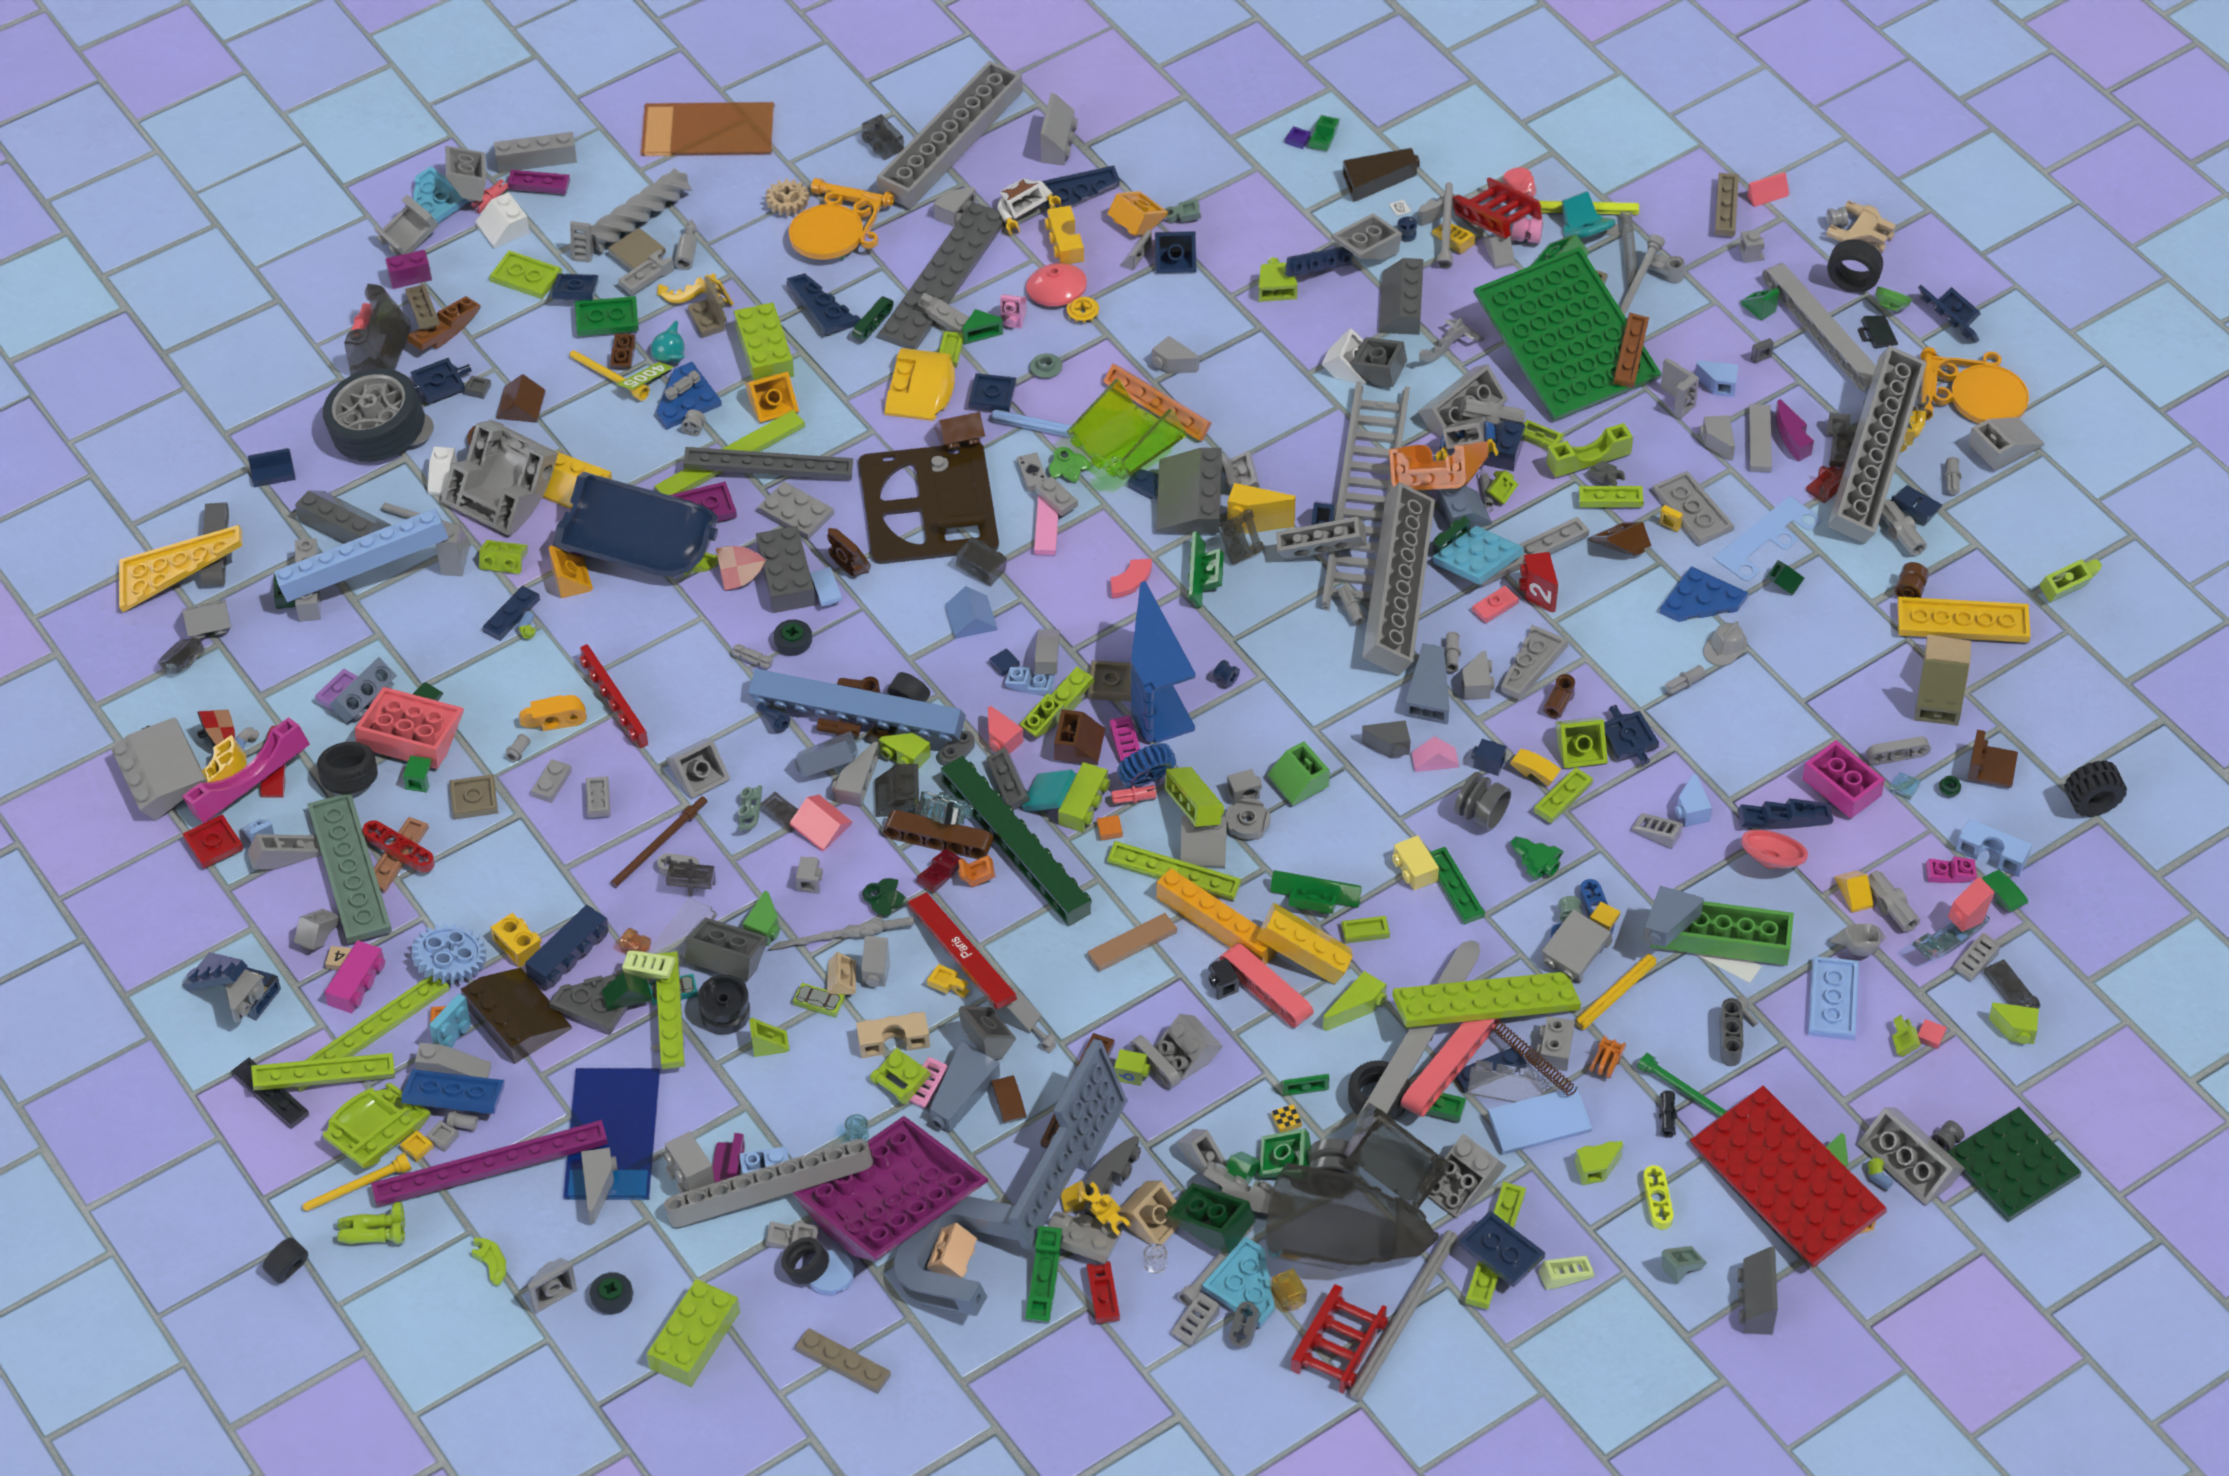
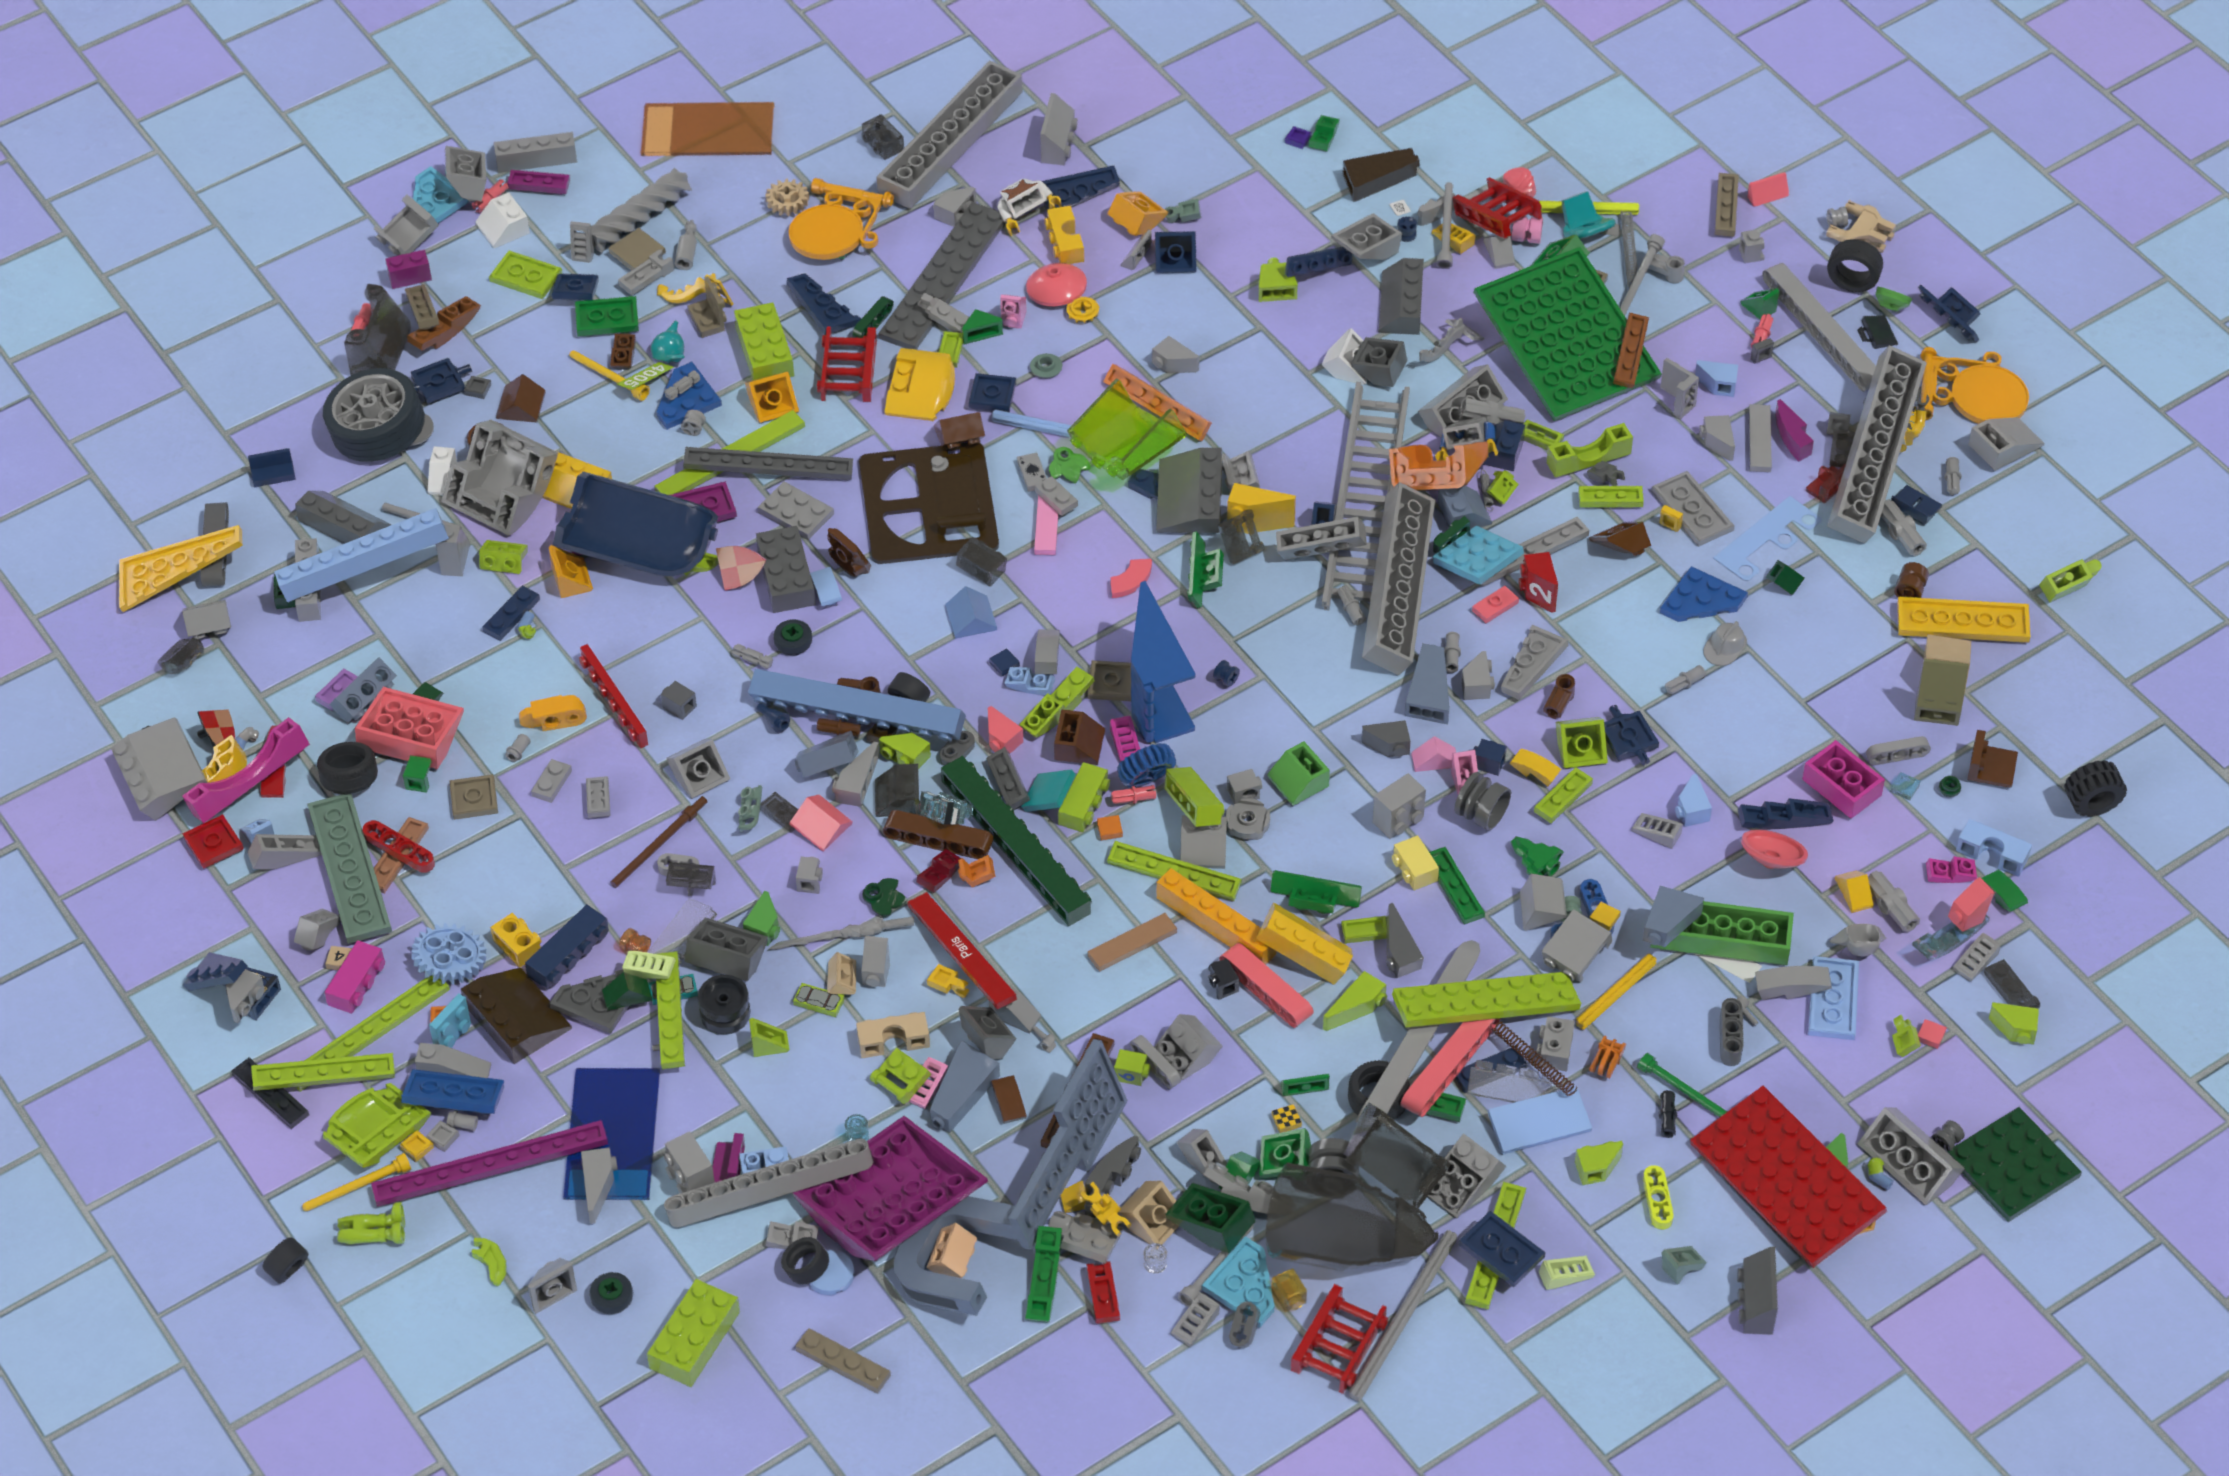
(678, 700): none -> dark grey brick
(866, 372): none -> red fence
(1399, 806): none -> light grey brick
(1402, 951): none -> dark grey slope
(1462, 767): none -> bright pink slope
(1542, 901): none -> light grey slope
(1763, 332): none -> coral axle
(1792, 981): none -> light grey slope

